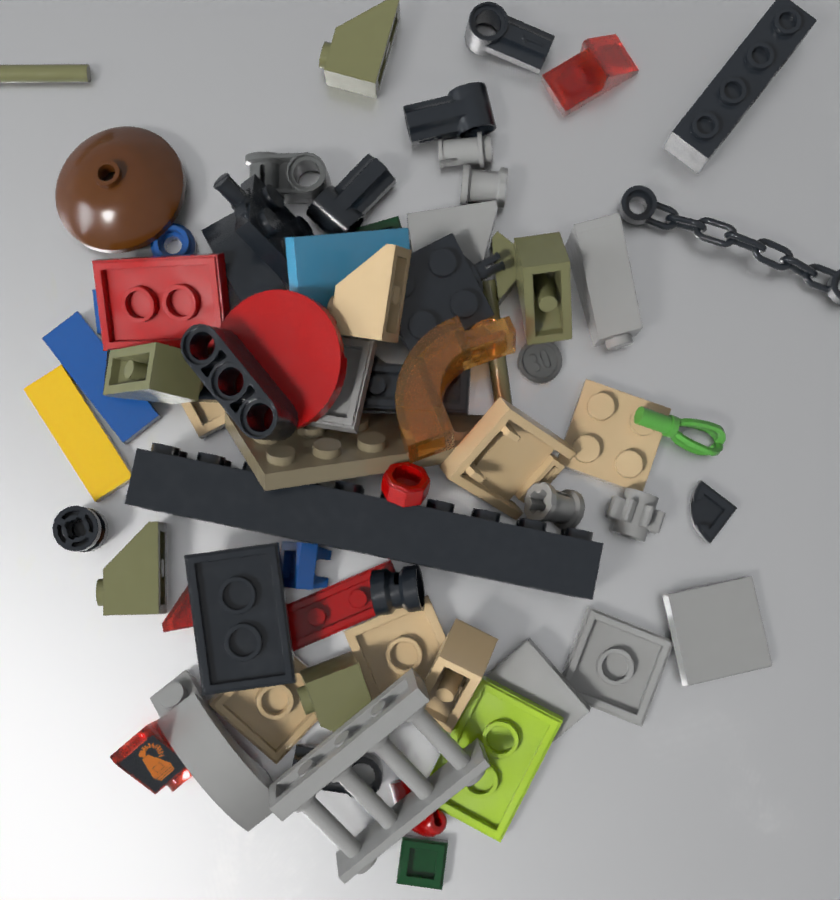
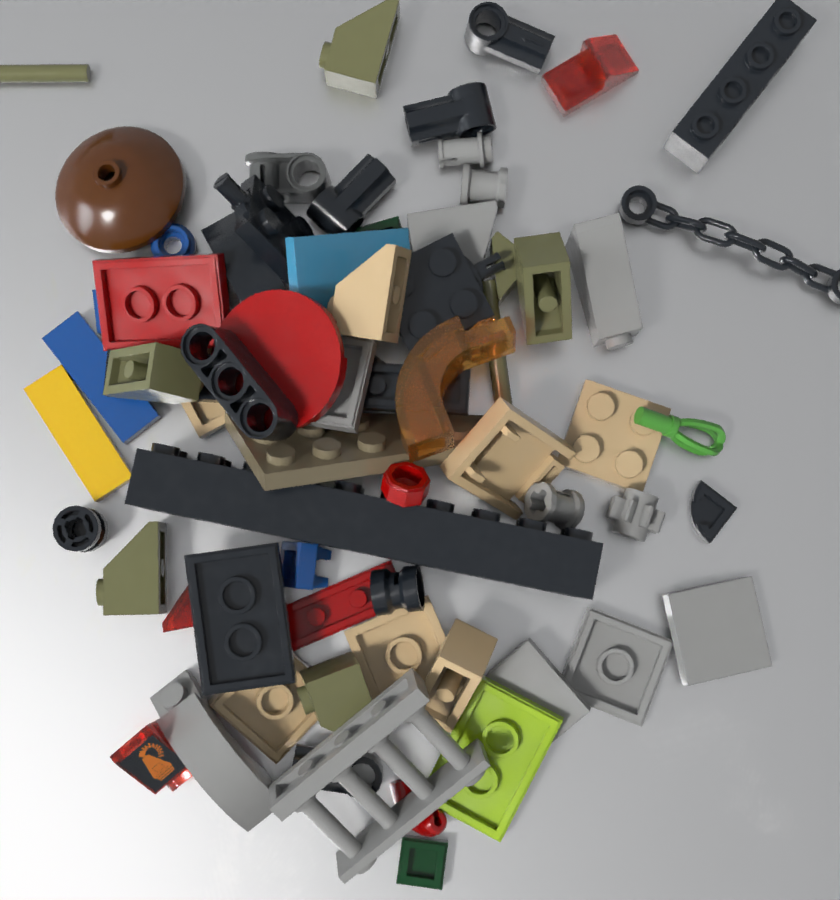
(539, 362): dark grey piece -> none

